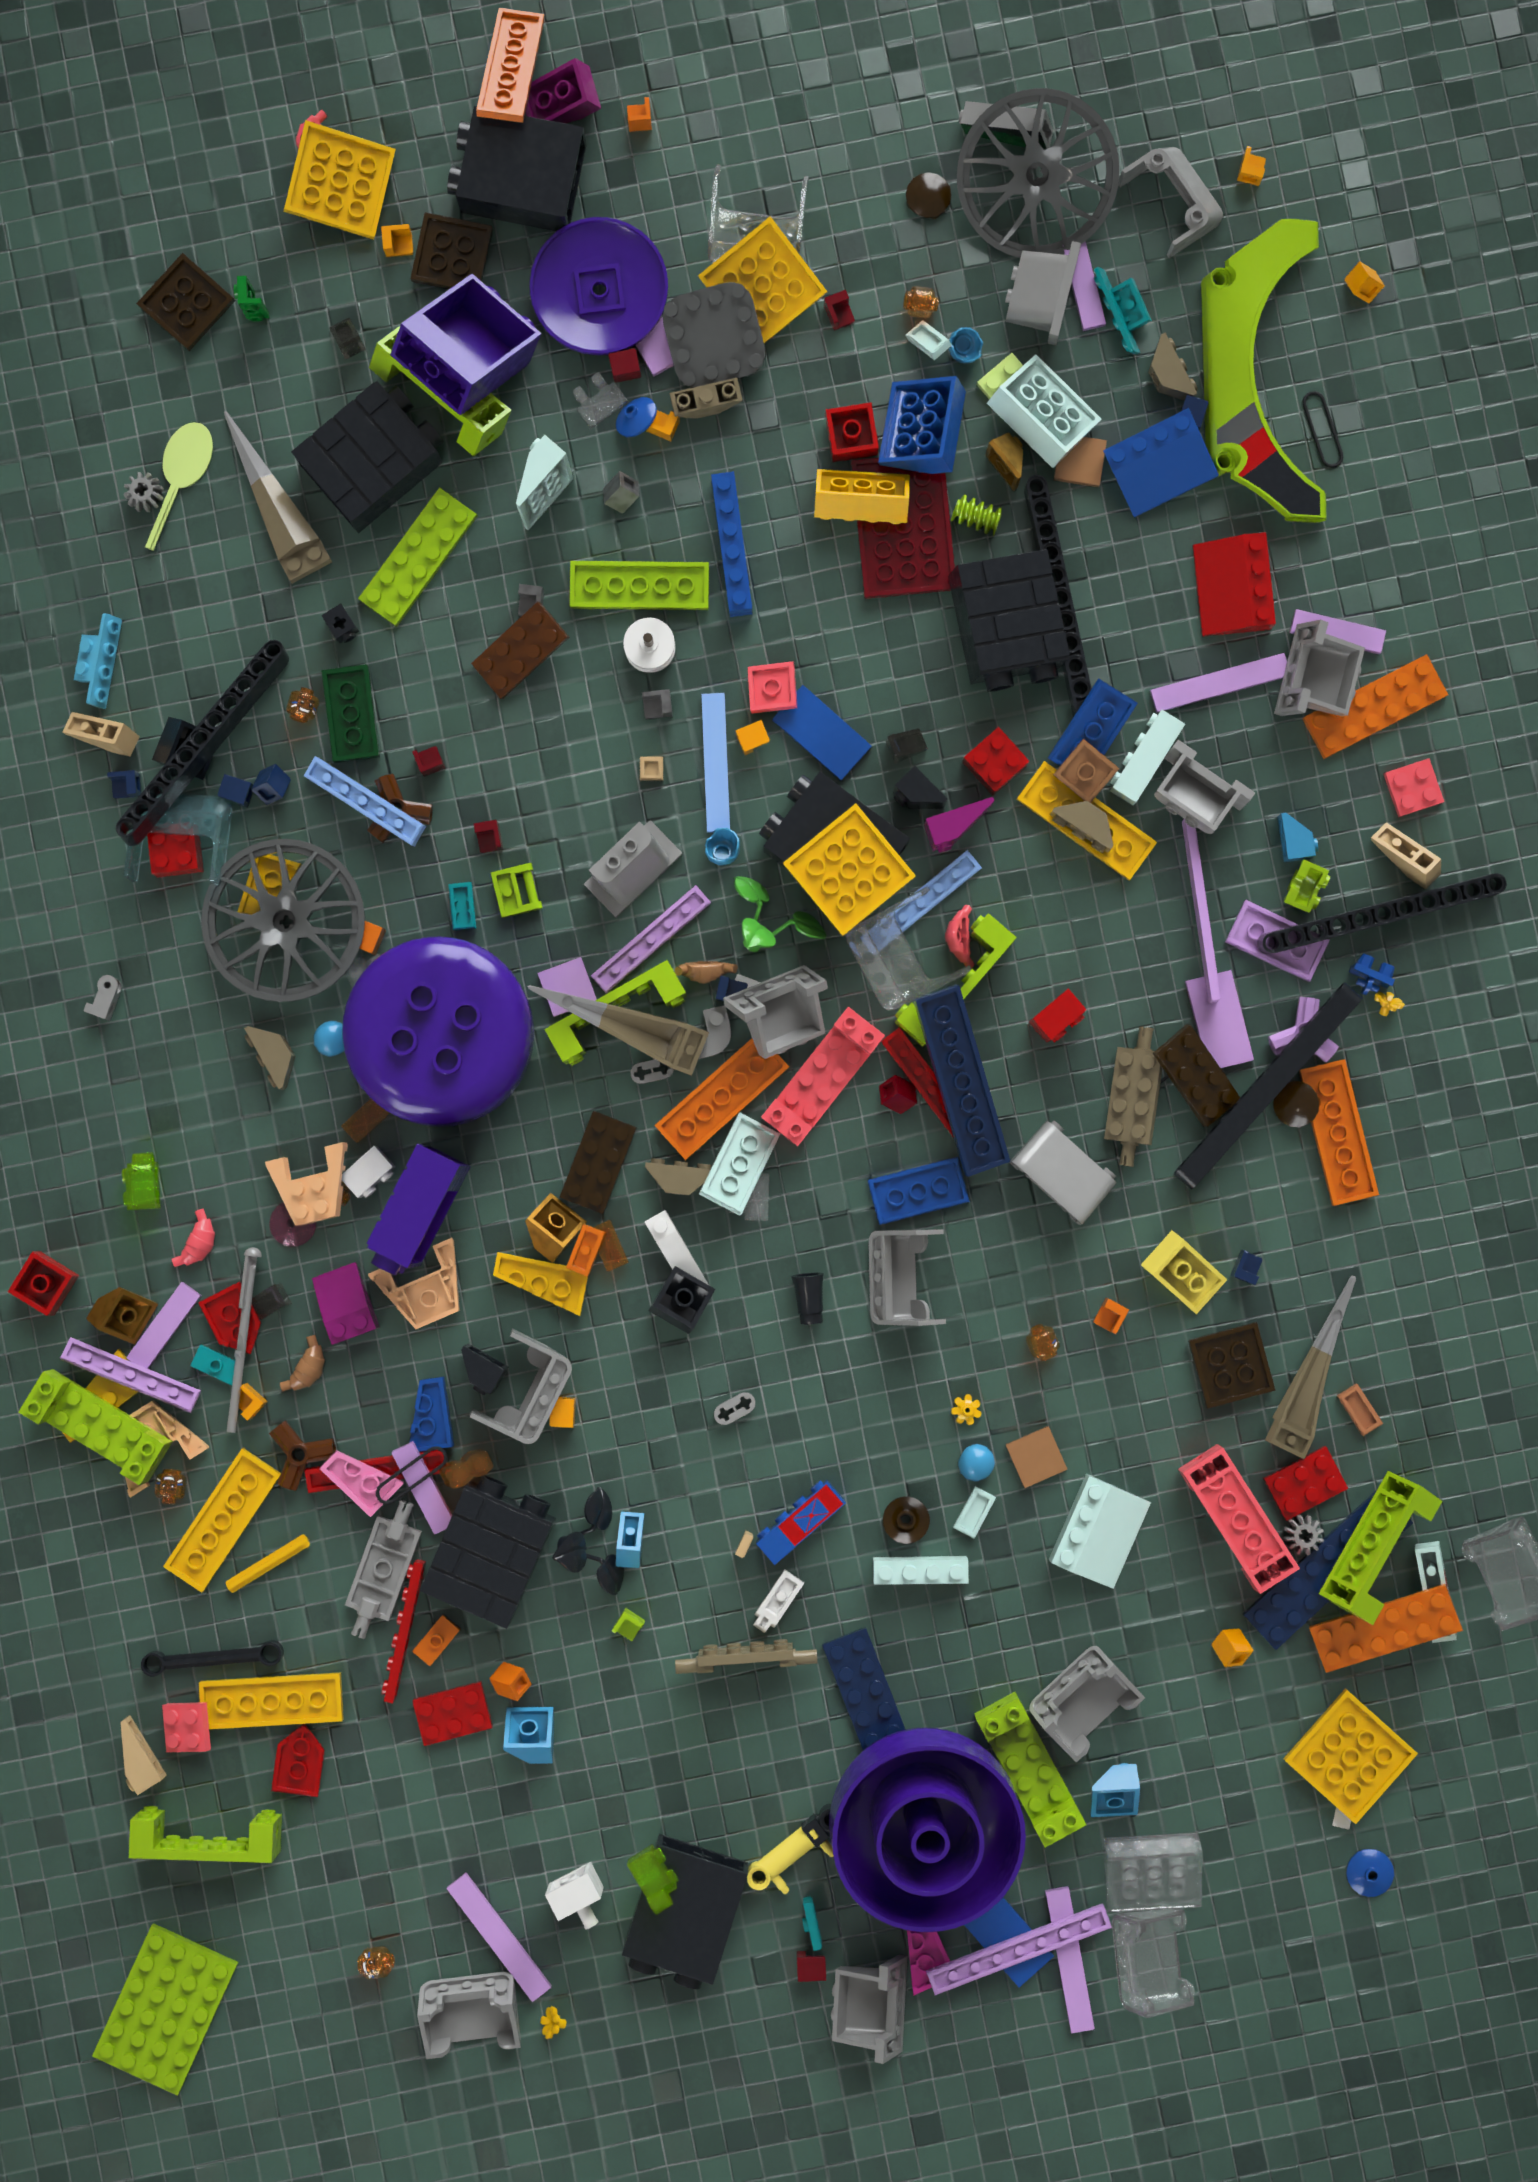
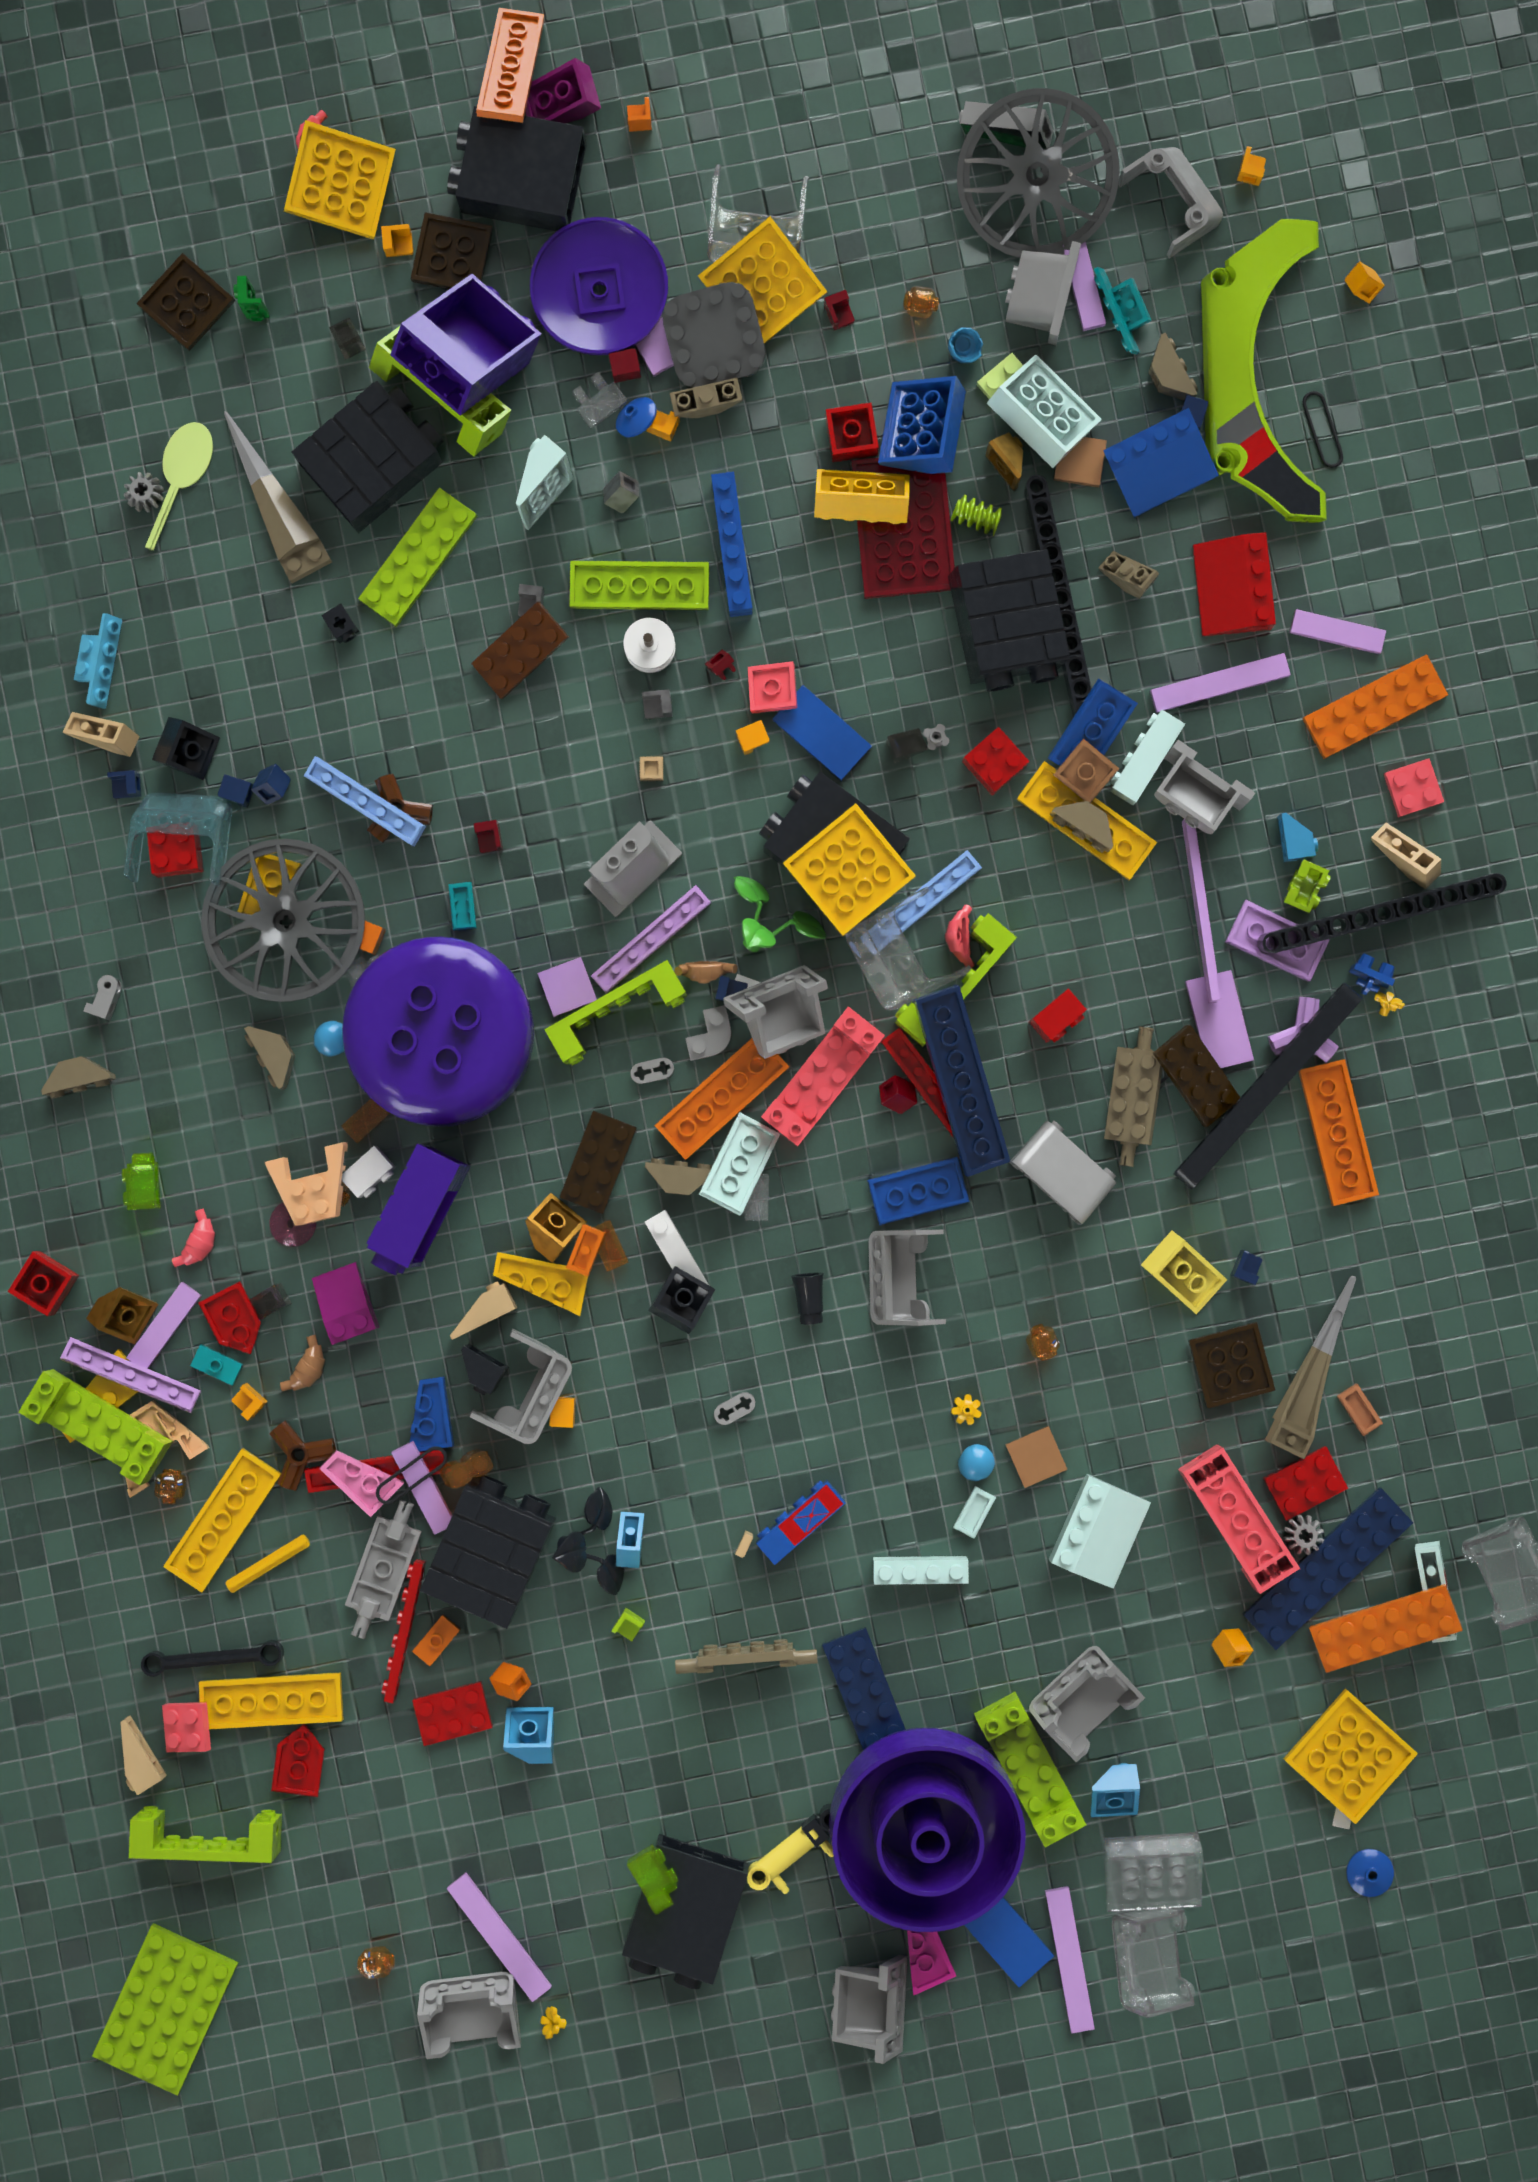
(76, 1075): none -> dark tan slope
(200, 752): black beam -> none
(245, 1303): light grey bar -> none
(302, 705): clear orange head -> none
(350, 713): dark green plate -> none
(429, 761): dark red panel -> none
(429, 1296): light nougat wing -> none
(488, 1307): none -> tan slope
(508, 891): lime plate -> none
(575, 1894): white brick -> none
(659, 1037): dark tan plate -> none
(715, 761): light blue tile -> none
(720, 662): none -> dark red tile
(722, 846): dark azure hair -> none
(777, 1601): white hinge -> none
(810, 1967): dark red panel -> none
(811, 1923): teal plate -> none
(906, 1532): dark brown dish -> none
(918, 792): black slope -> none
(928, 195): dark brown dish -> none
(928, 340): light aqua tile -> none
(935, 743): none -> light grey plate
(950, 826): magenta slope -> none
(1018, 1949): lavender tile -> none
(1110, 1315): orange panel -> none
(1128, 574): none -> dark tan slope
(1296, 1104): dark brown dish -> none
(1319, 672): light grey windscreen -> none
(1373, 1542): lime plate -> none

